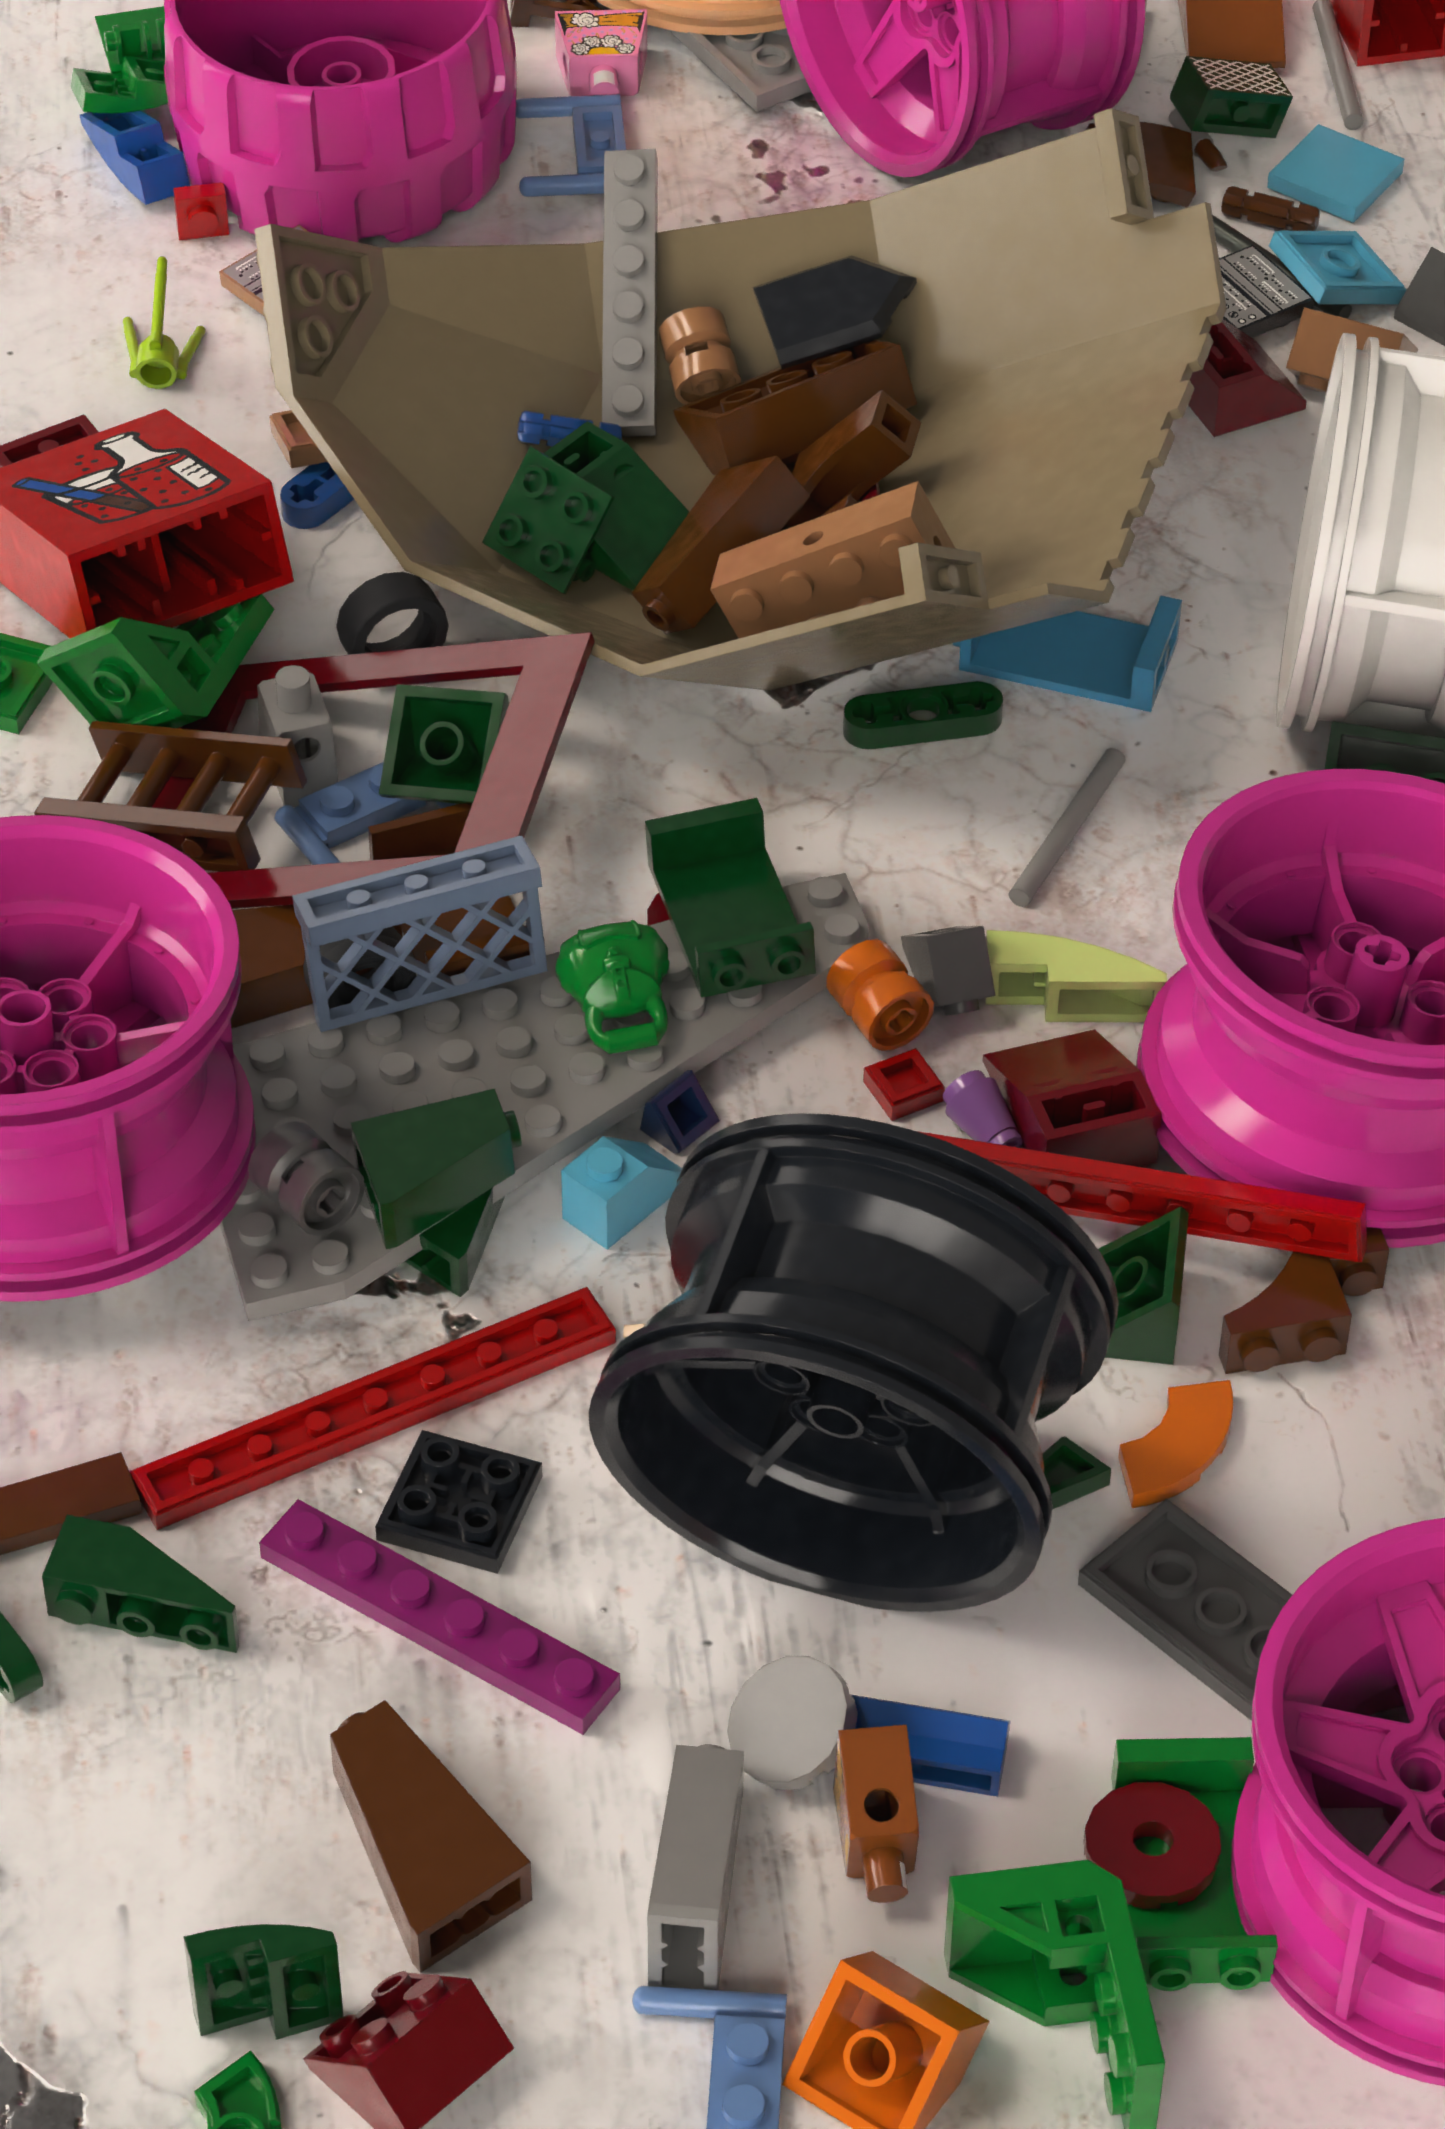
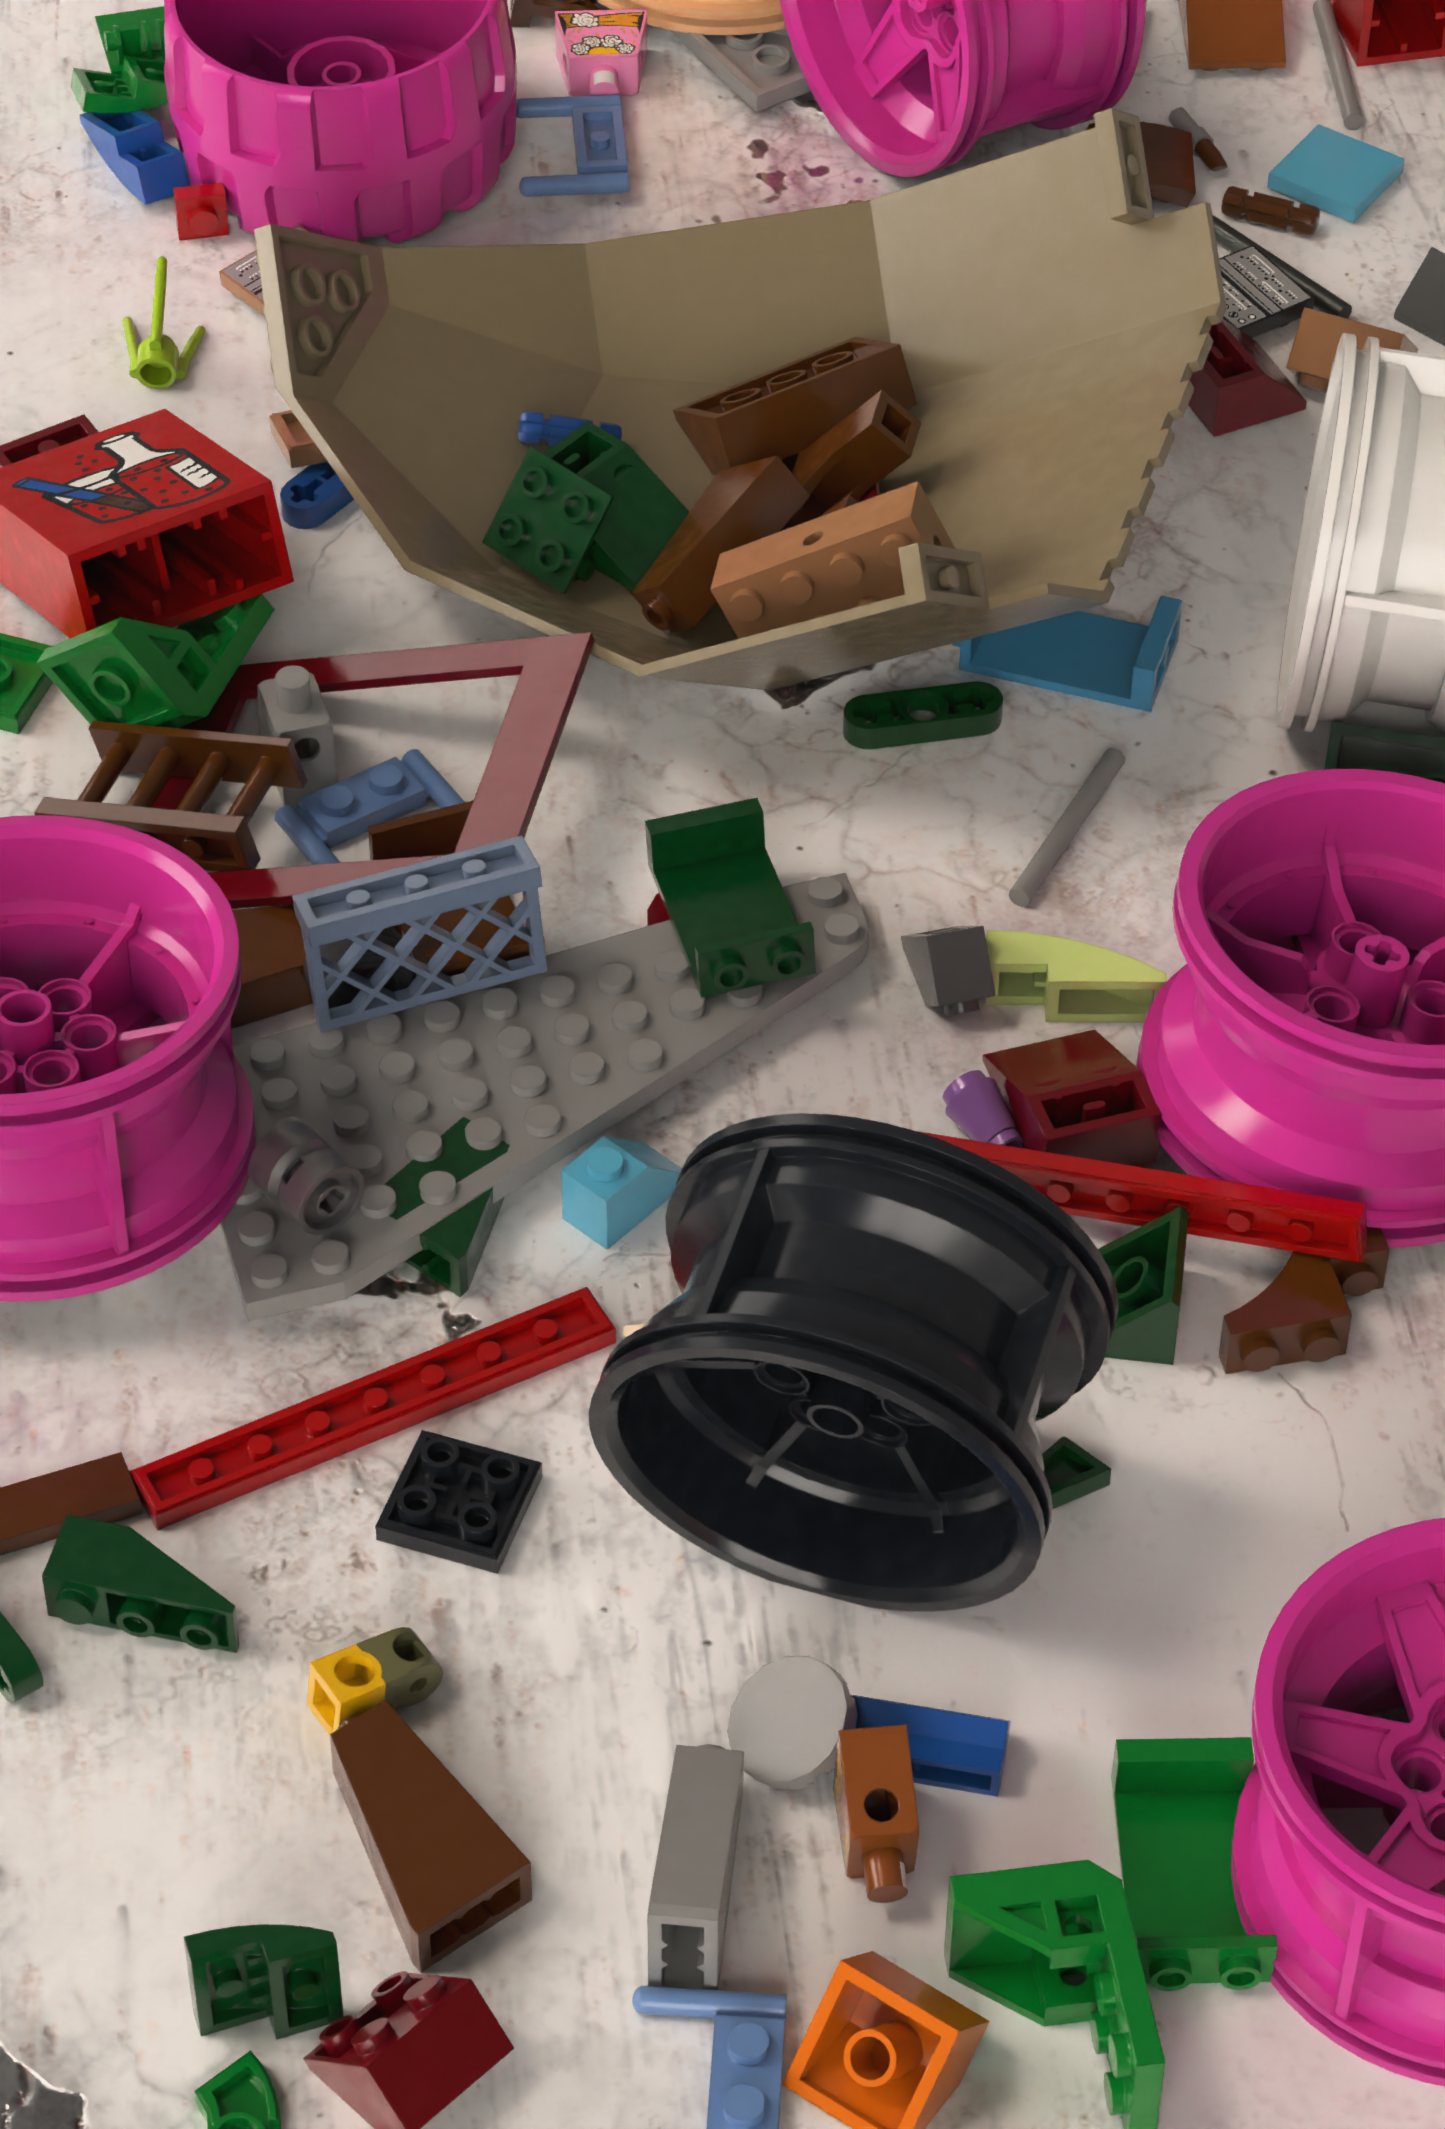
(378, 1669): none -> leg
(384, 597): black tyre -> none
(433, 1160): dark green slope -> none
(440, 742): dark green slope -> none
(440, 1616): magenta plate -> none
(617, 974): green piece -> none
(630, 291): light grey plate -> none
(678, 1114): dark blue slope -> none
(698, 353): medium nougat wheel -> none
(830, 307): black tile -> none
(879, 994): orange wheel -> none
(903, 1084): red tile -> none
(1162, 1813): dark red tile -> none
(1181, 1446): orange tile -> none
(1190, 1599): dark grey tile -> none
(1230, 97): dark green panel -> none
(1337, 267): medium azure tile -> none

